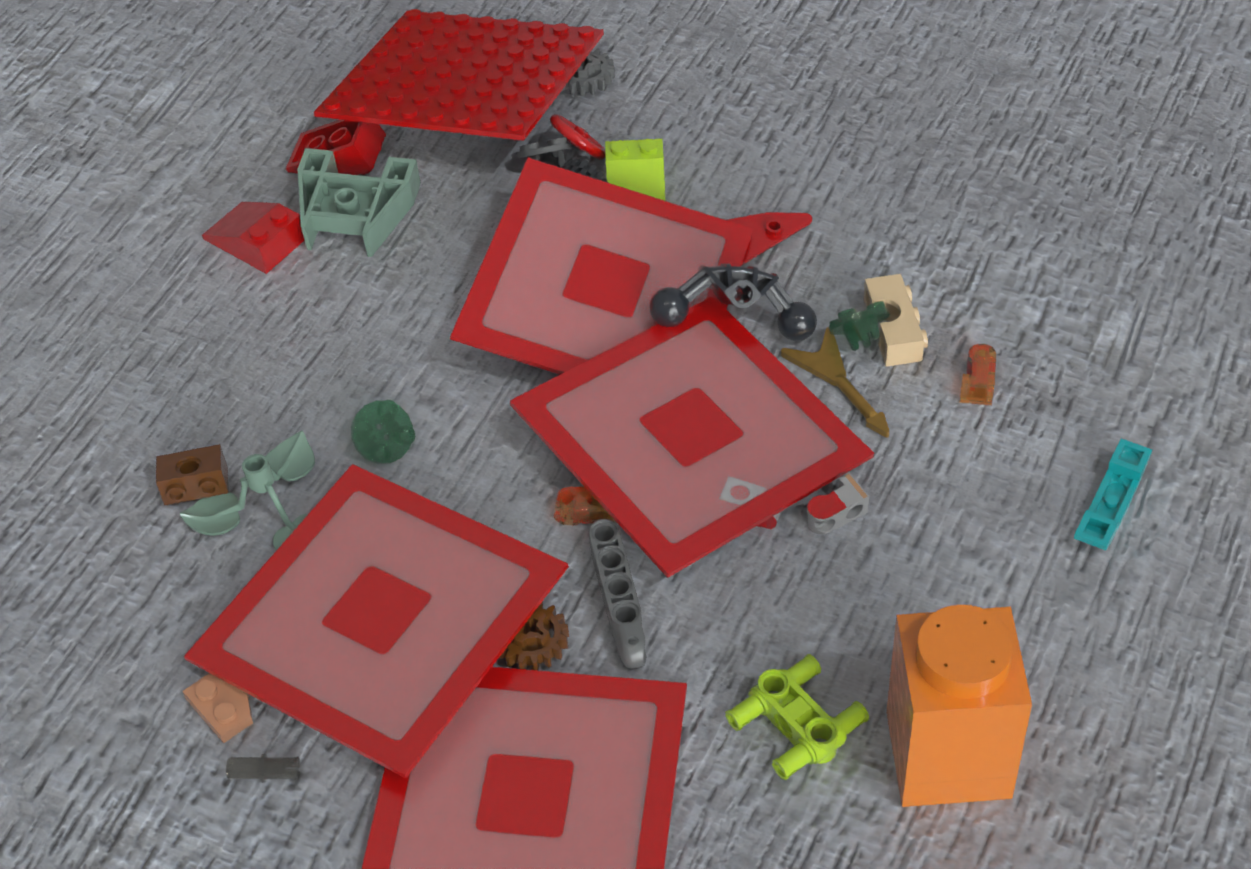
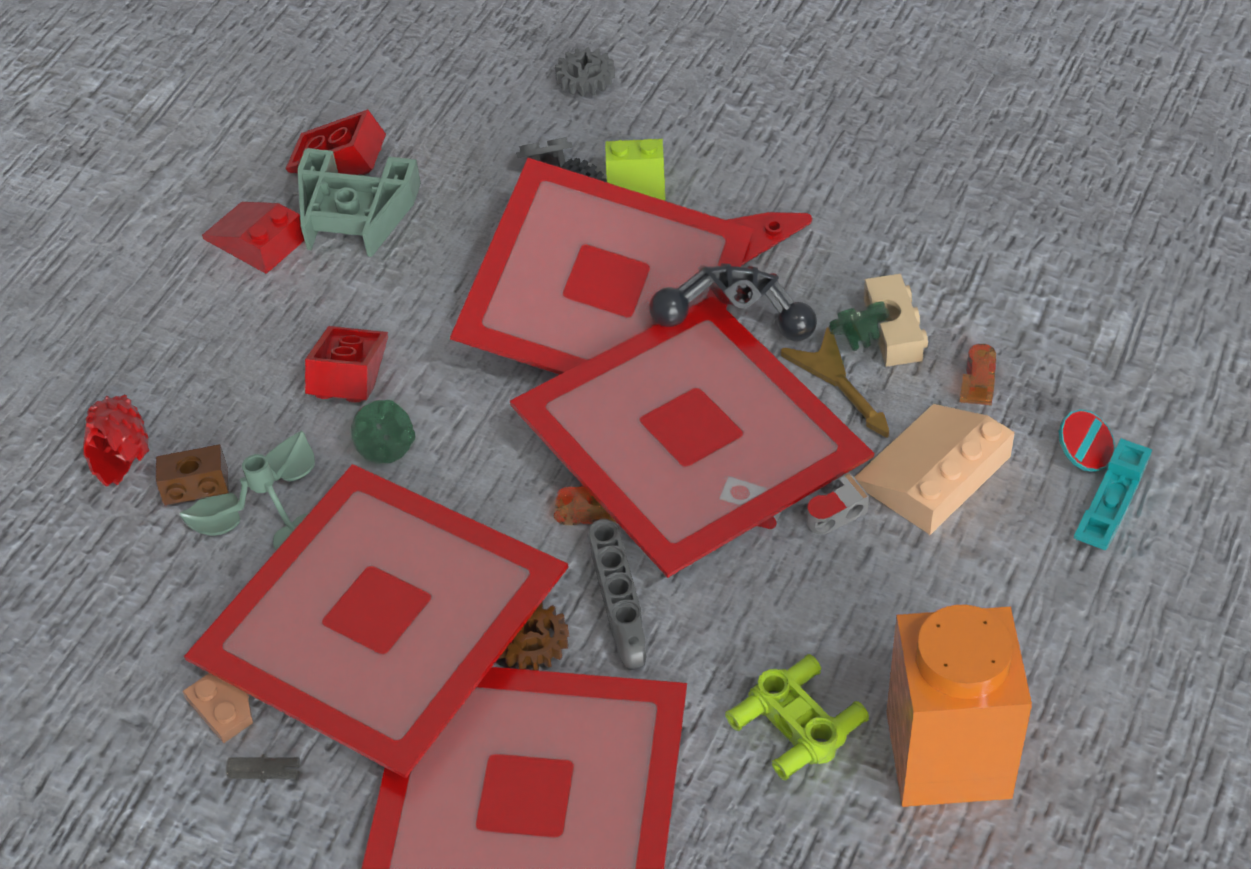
(113, 438): none -> red head
(345, 363): none -> red slope
(462, 74): red baseplate -> none
(578, 136): red plate -> none
(937, 464): none -> light nougat slope
(1086, 440): none -> red piece

